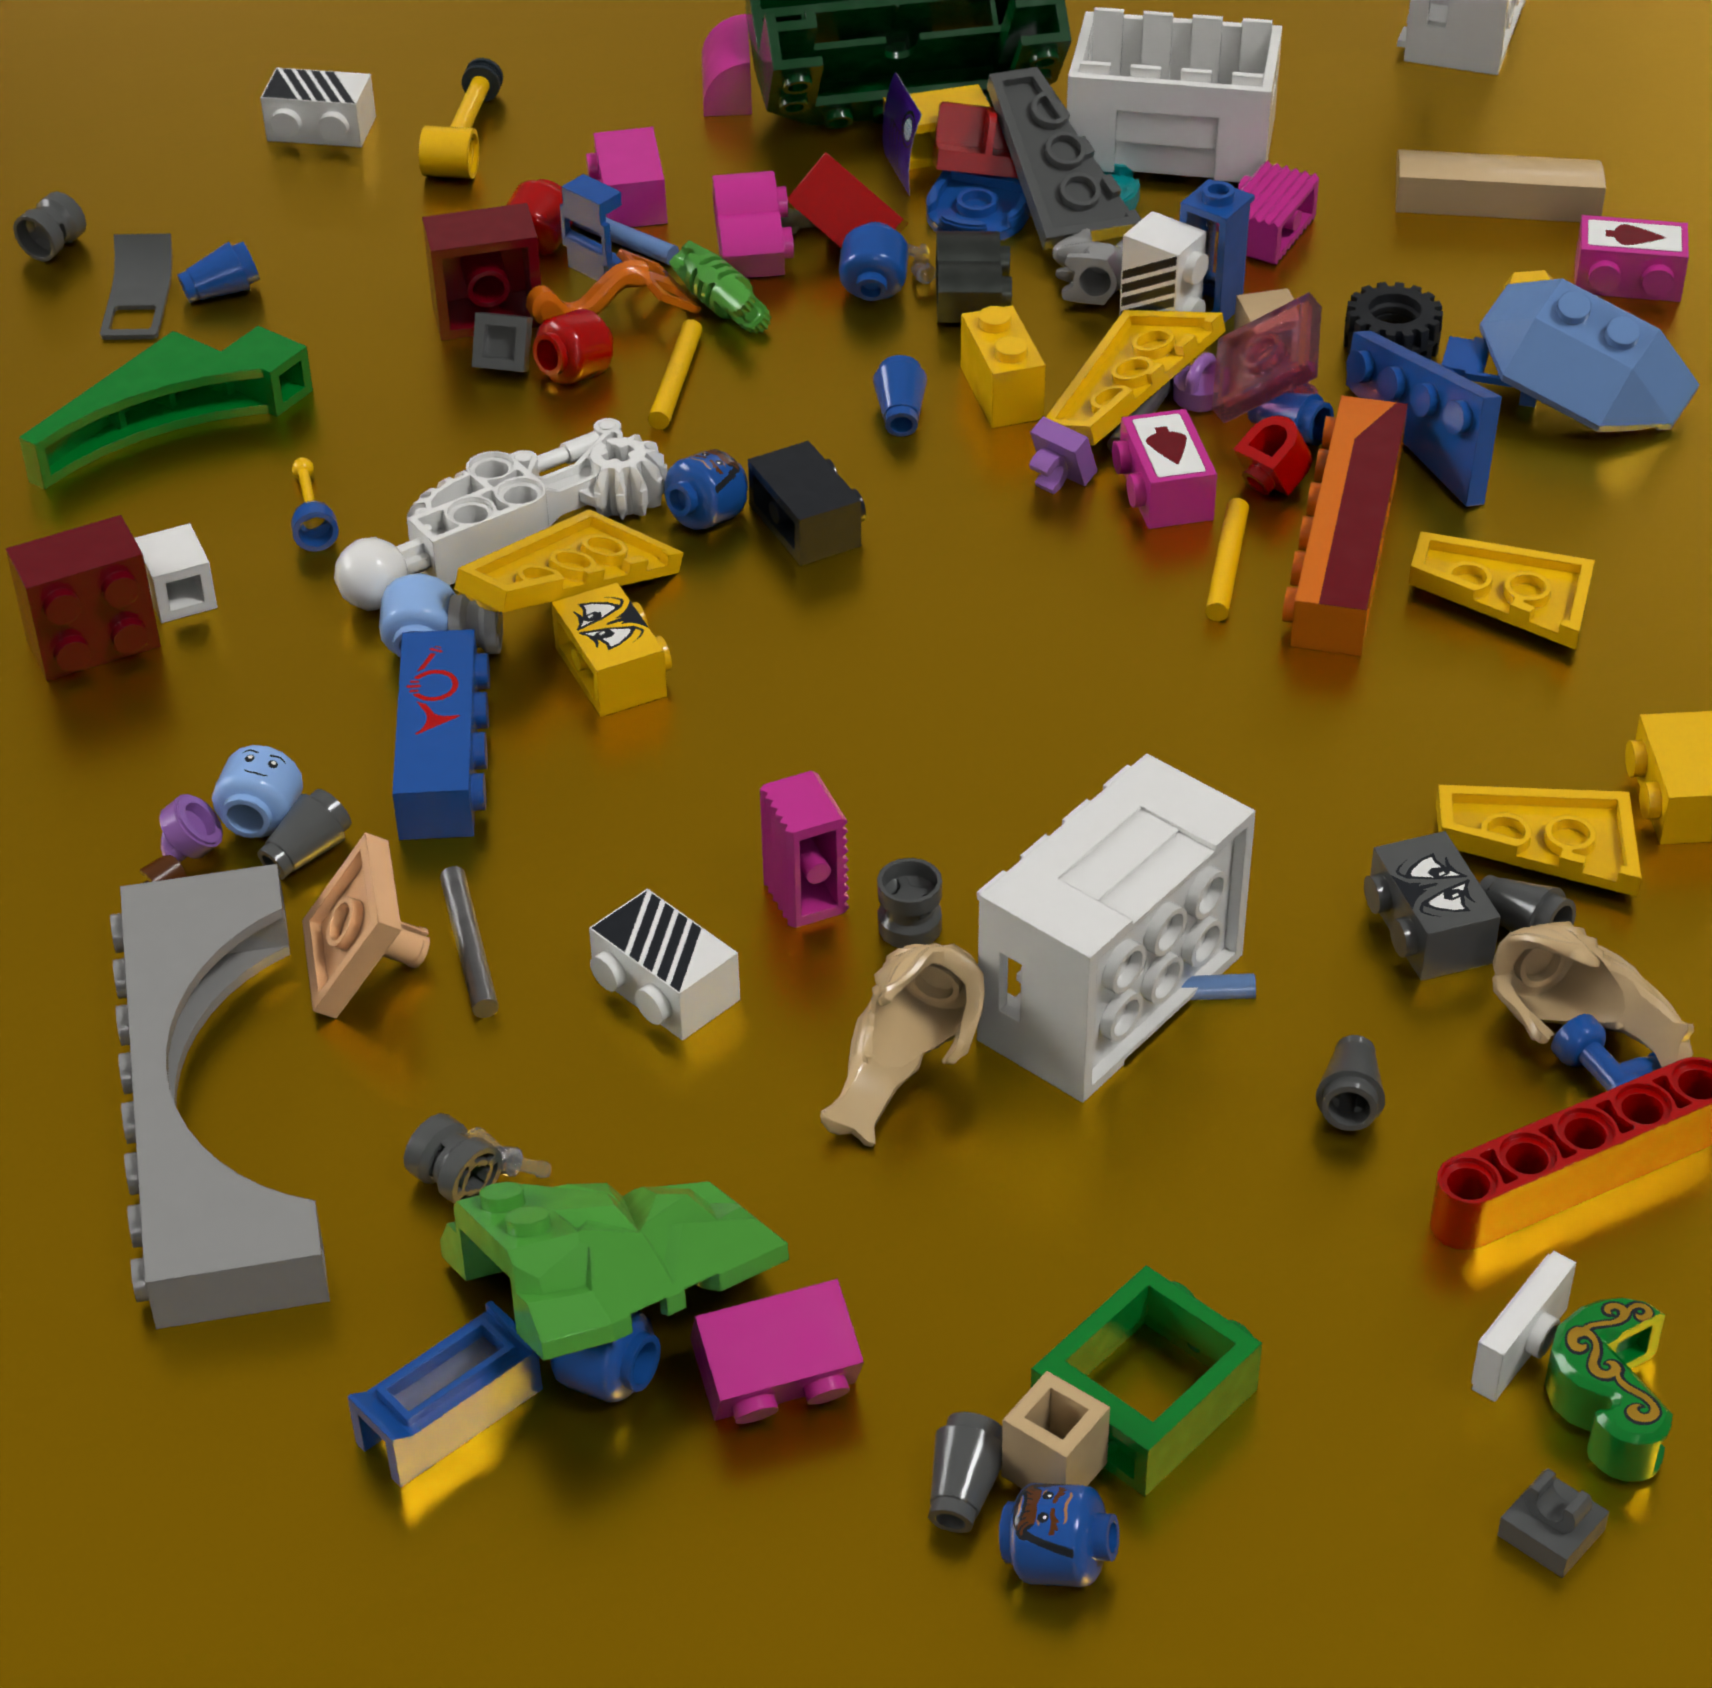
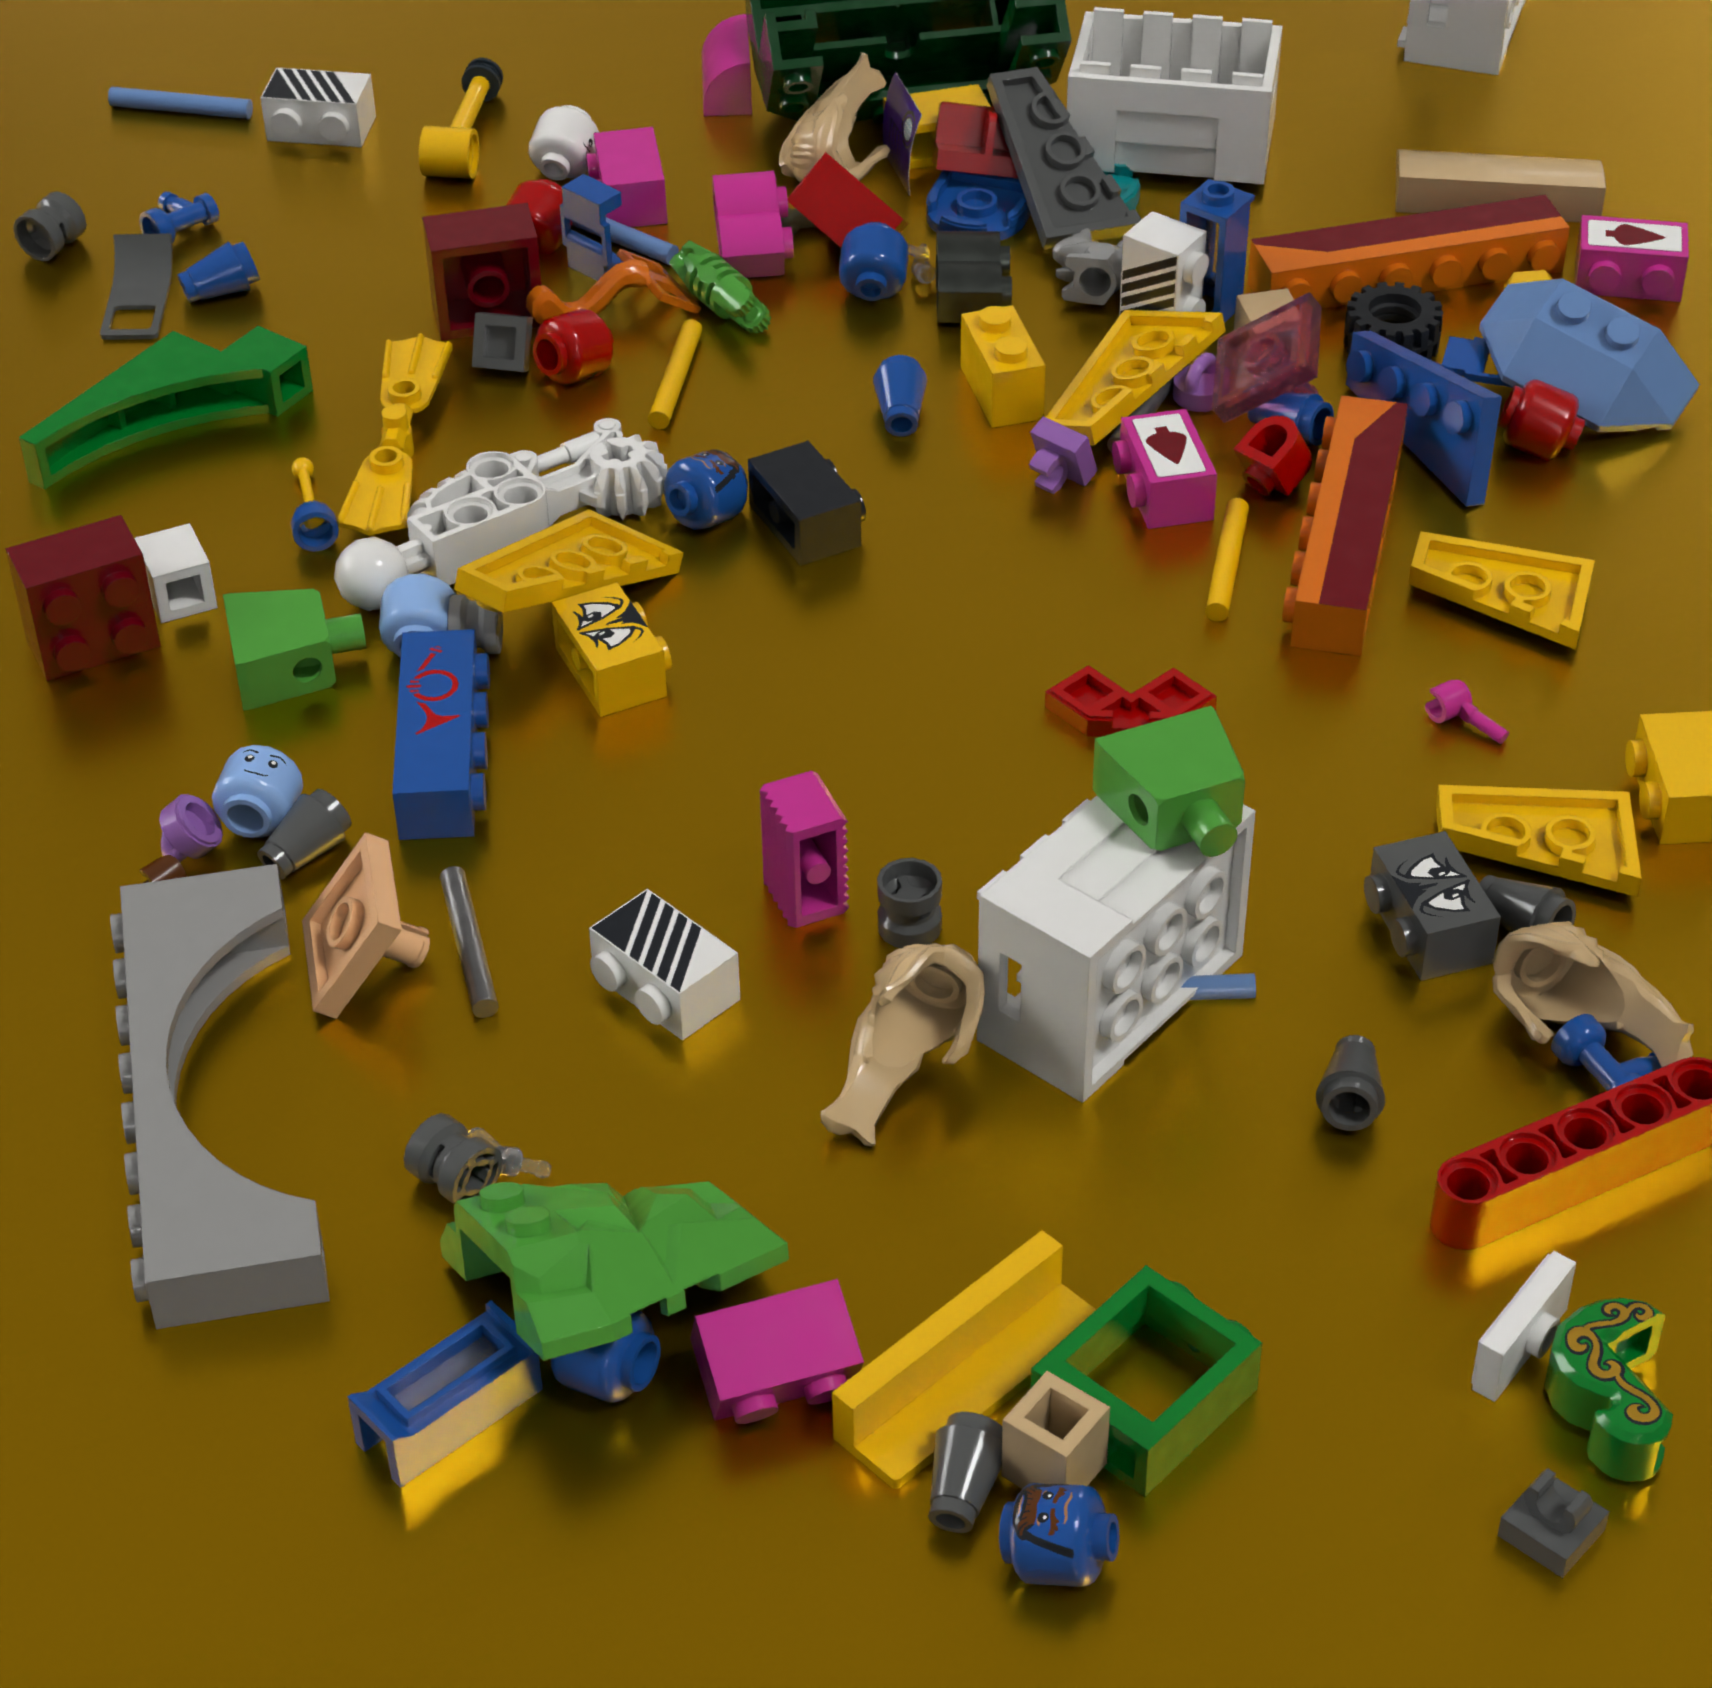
(180, 102): none -> medium blue bar
(180, 214): none -> blue piece
(286, 643): none -> bright green torso
(383, 484): none -> yellow piece
(562, 142): none -> white head
(830, 123): none -> tan hair
(957, 1360): none -> yellow panel
(1103, 708): none -> red tile
(1173, 781): none -> bright green torso
(1281, 209): dark pink brick -> none
(1419, 249): none -> orange brick
(1456, 700): none -> dark pink hand
(1541, 420): none -> red head

